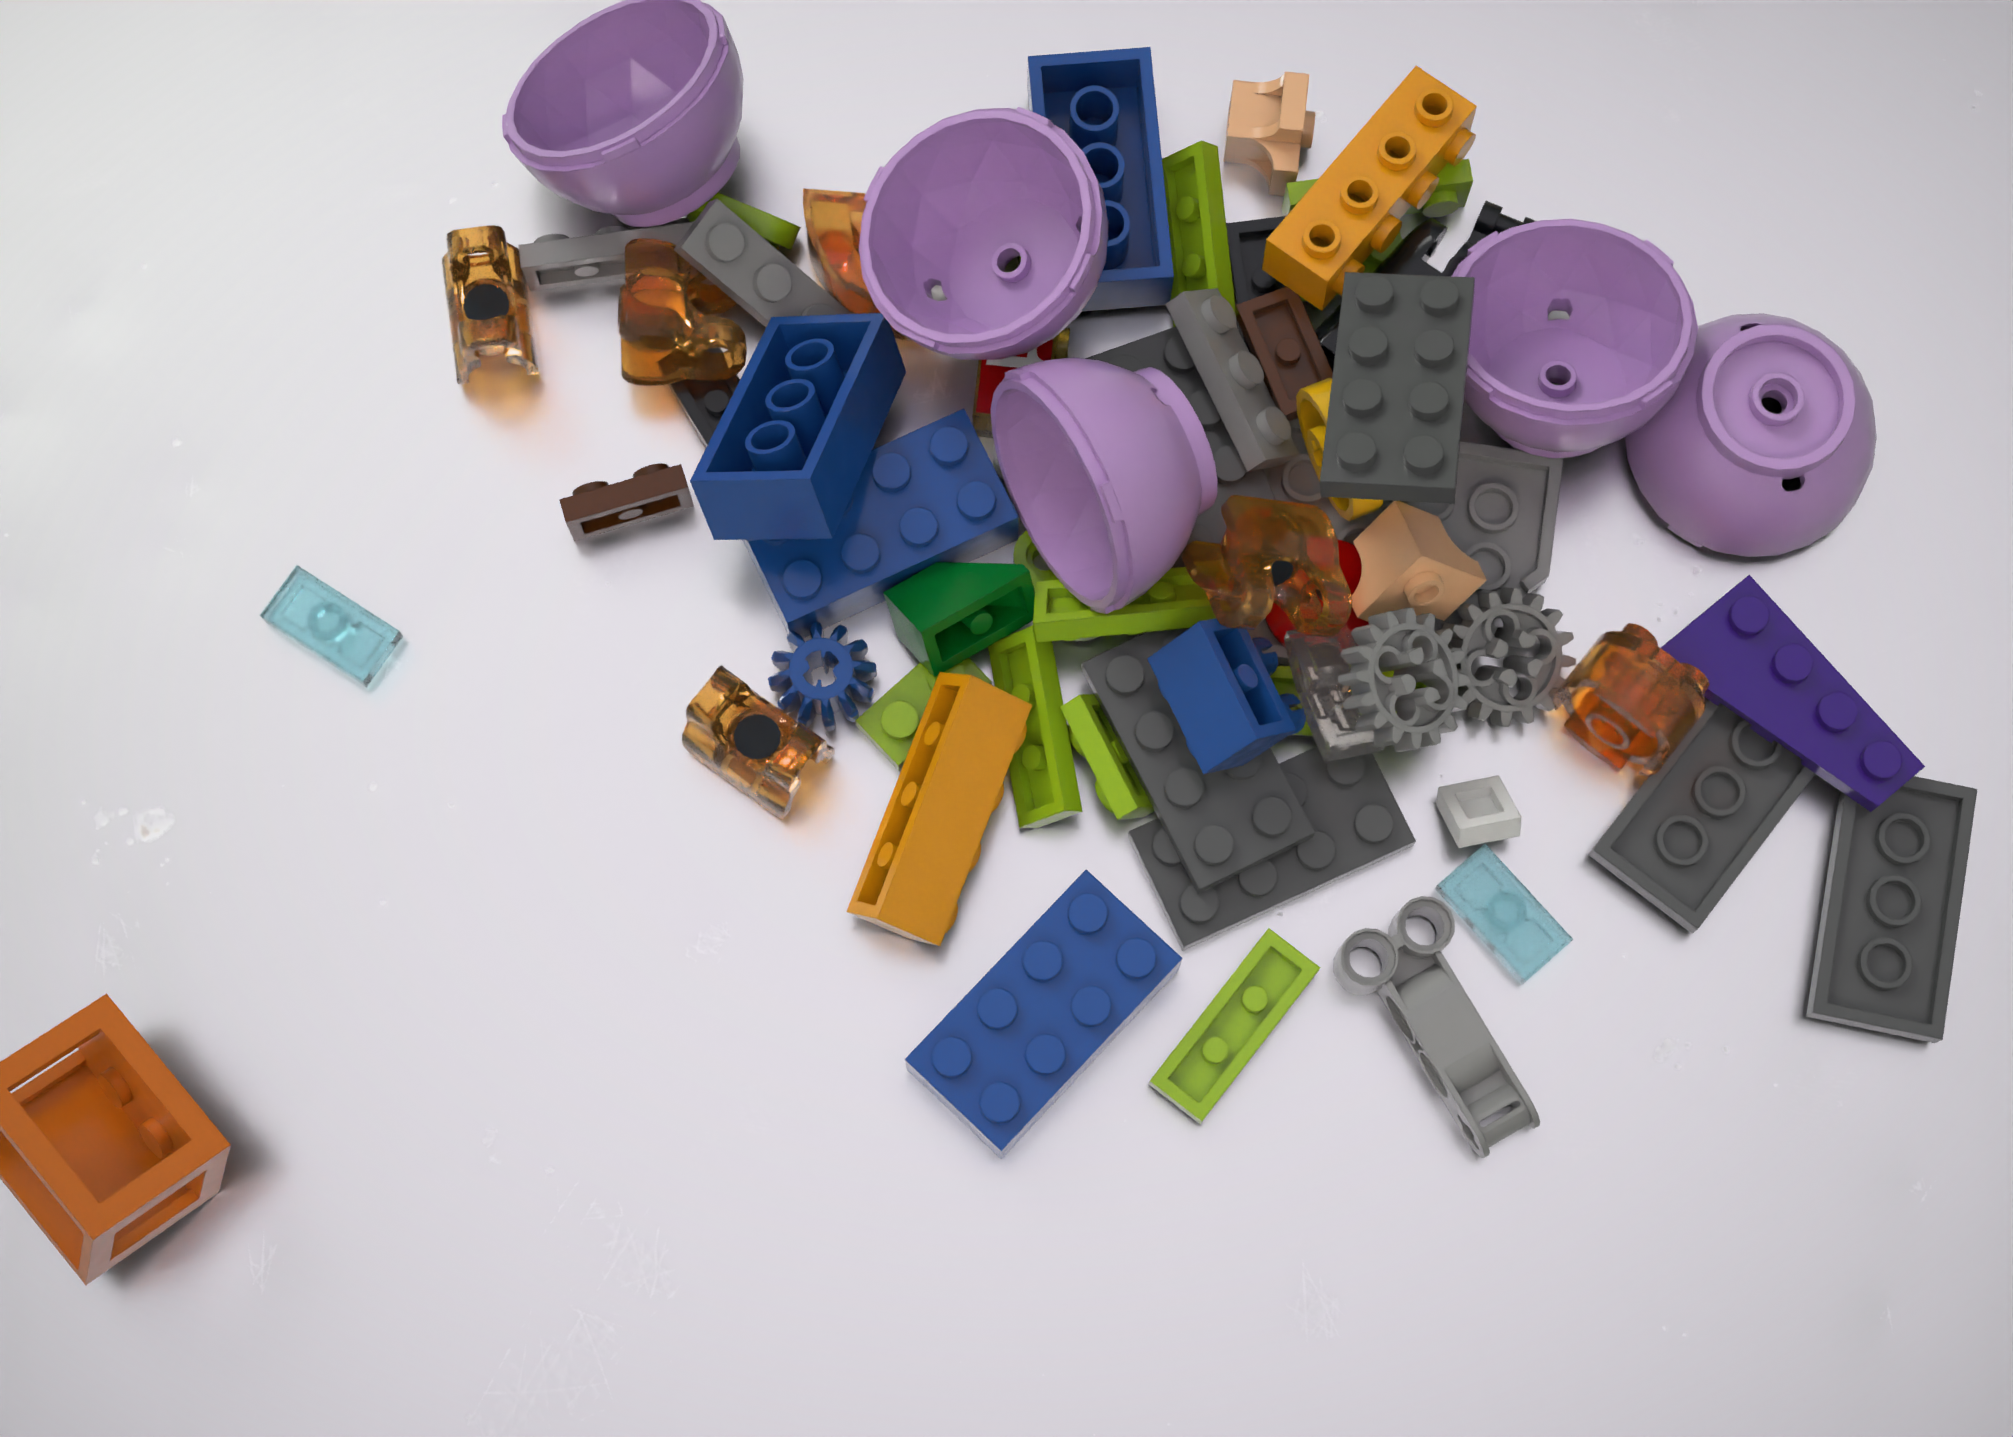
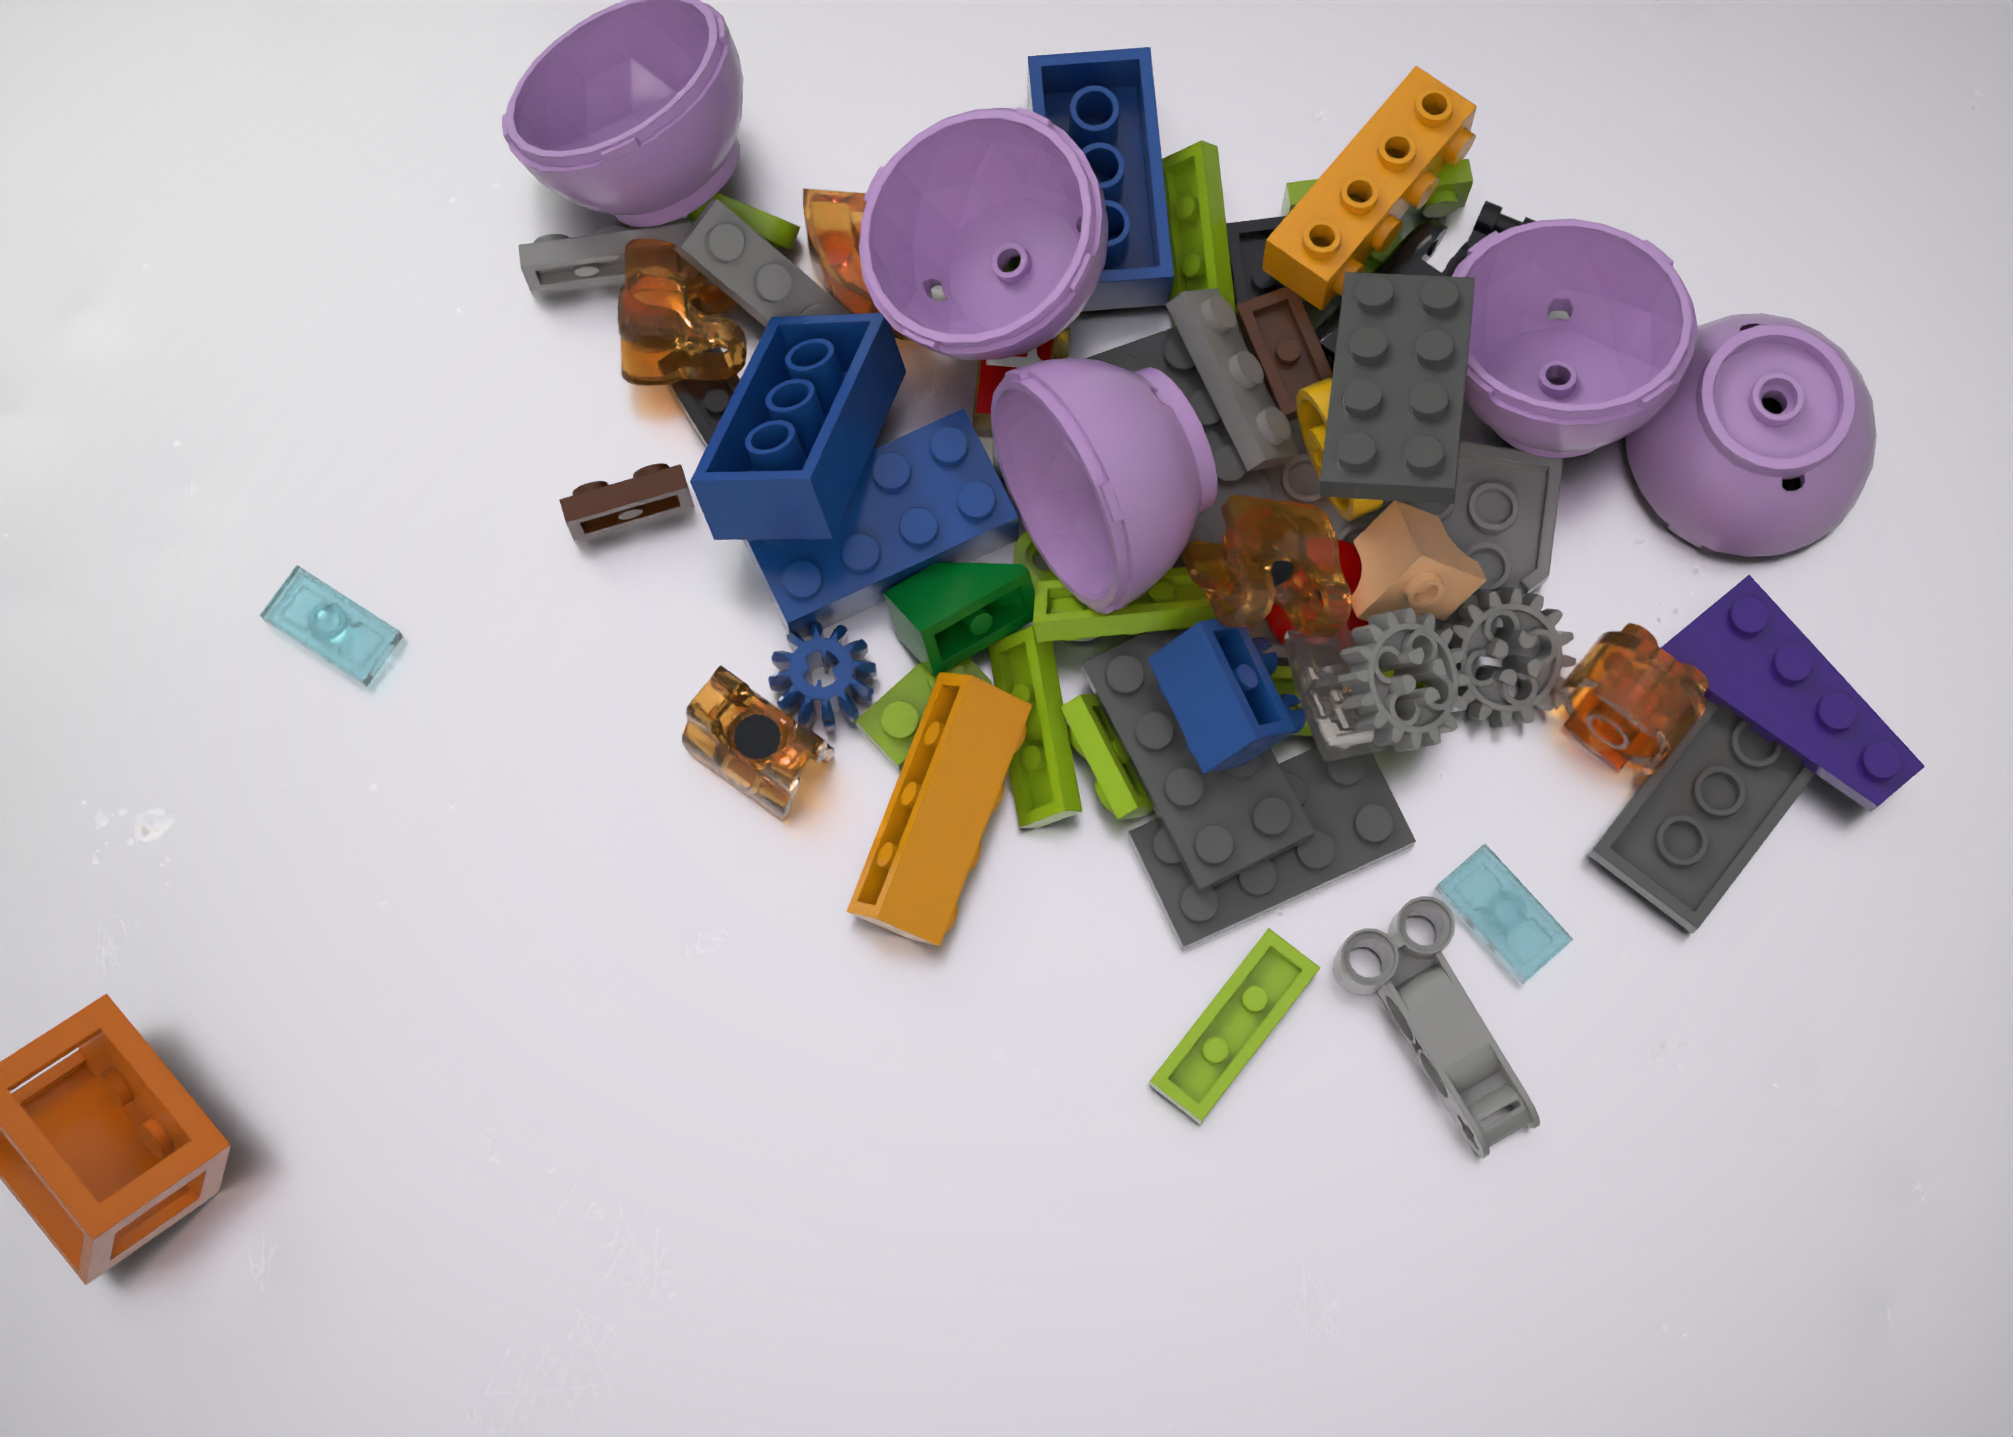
(487, 301): clear orange piece -> none
(1043, 1013): blue brick -> none
(1269, 127): light nougat brick -> none
(1478, 811): white plate -> none
(1893, 910): dark grey plate -> none

